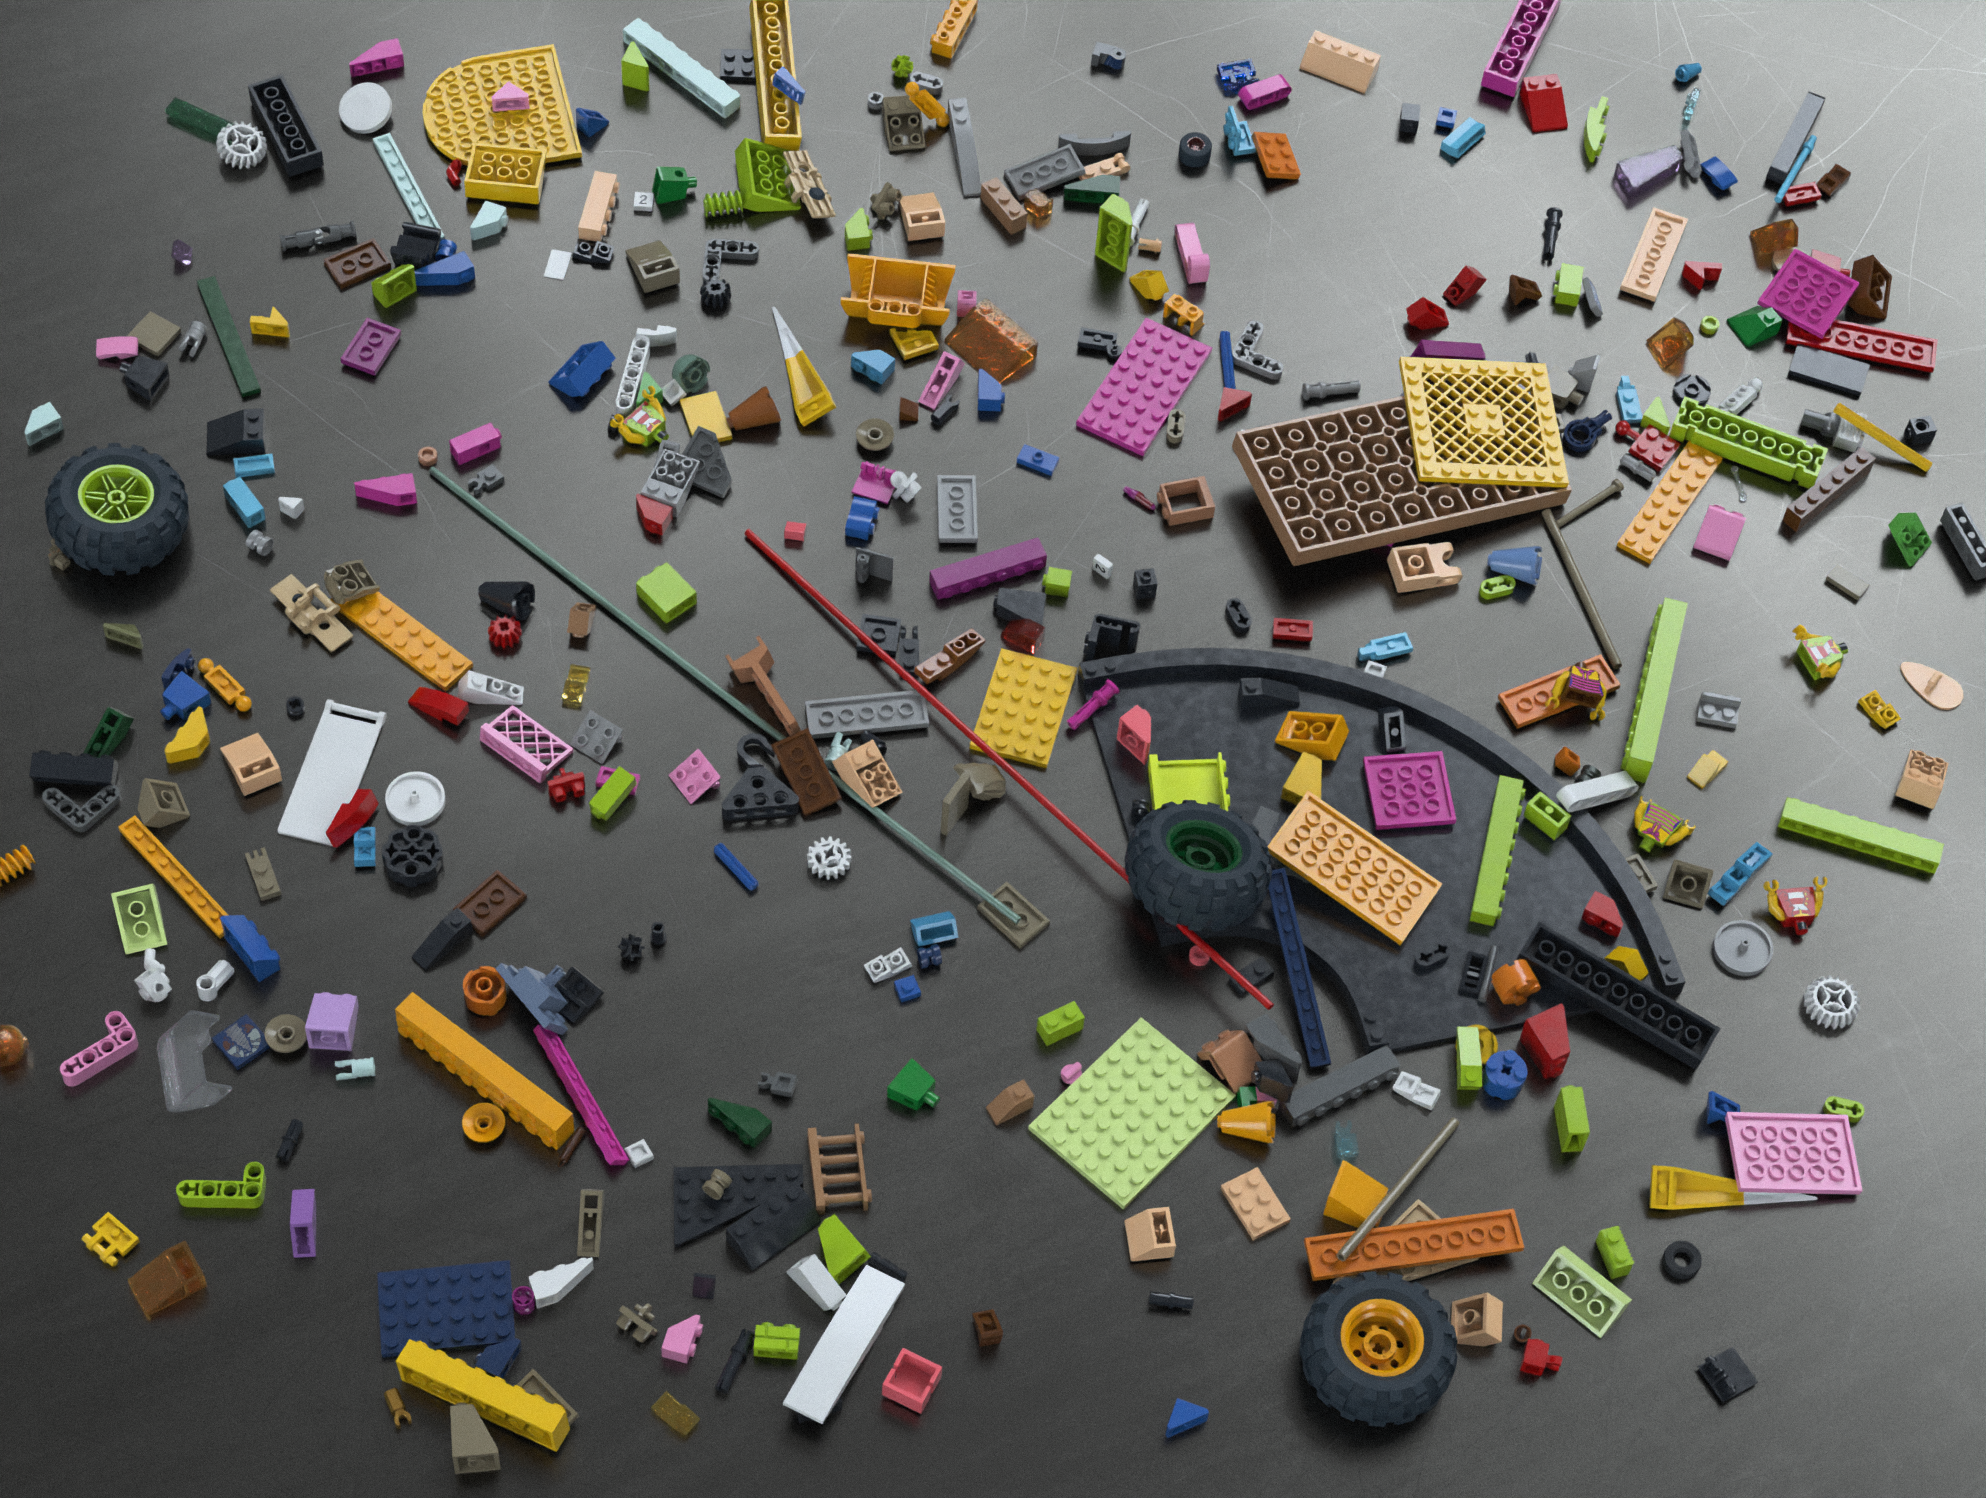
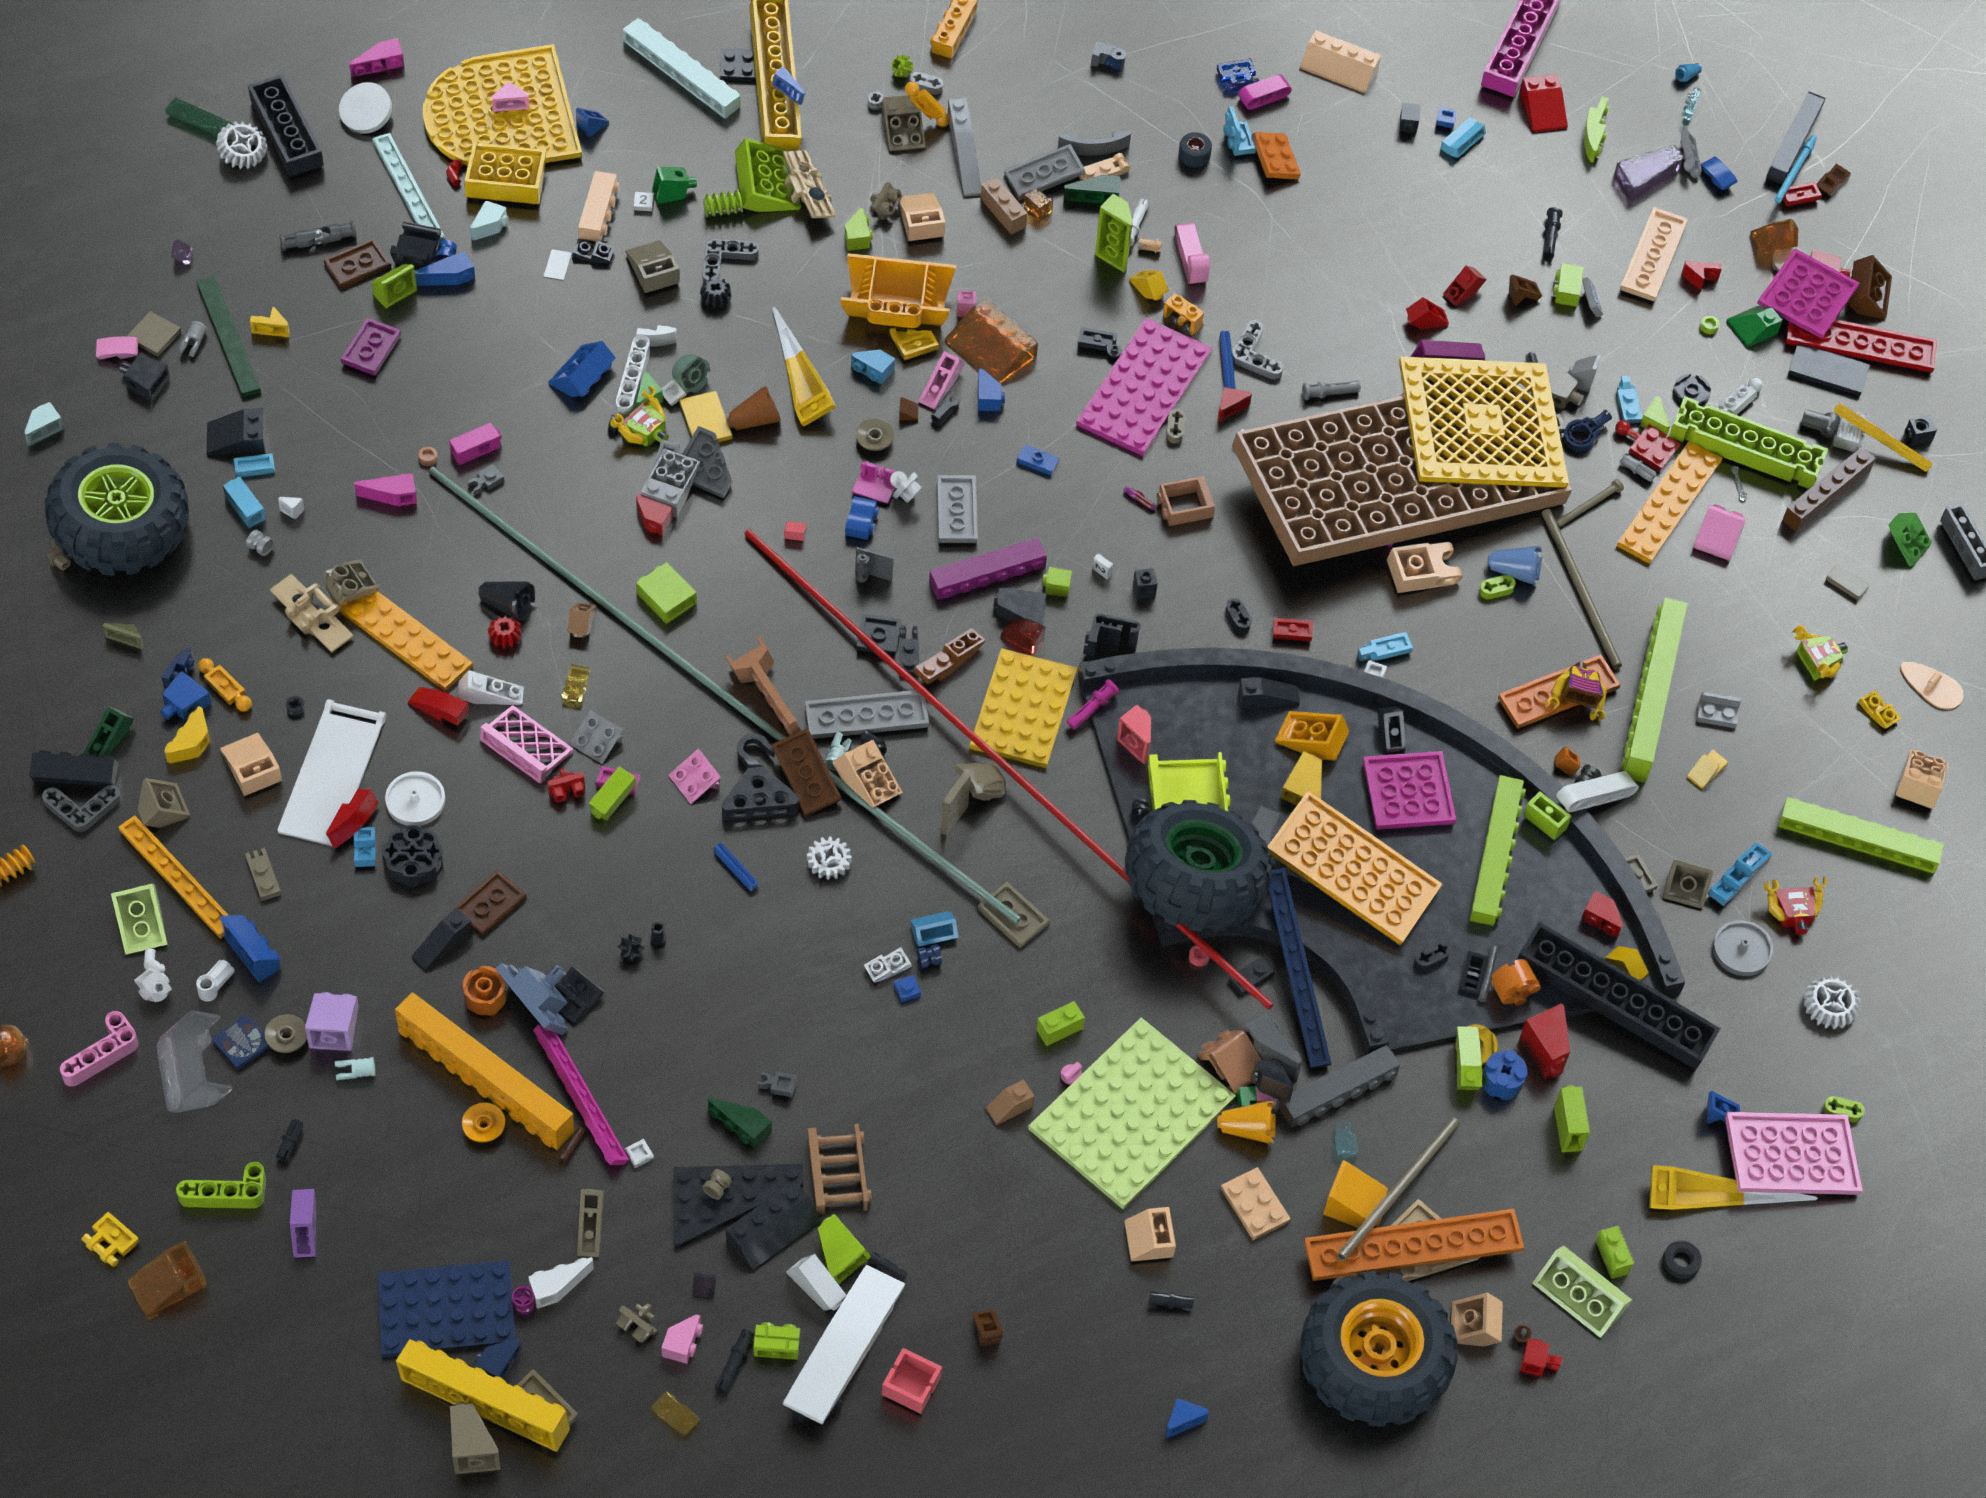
(397, 1406): pearl gold bar -> none
(635, 69): lime slope -> none
(913, 1087): green torso -> none
(1415, 1091): white slope -> none
(1658, 826): torso -> none
(1671, 341): clear orange slope -> none
(1727, 1374): black hinge -> none

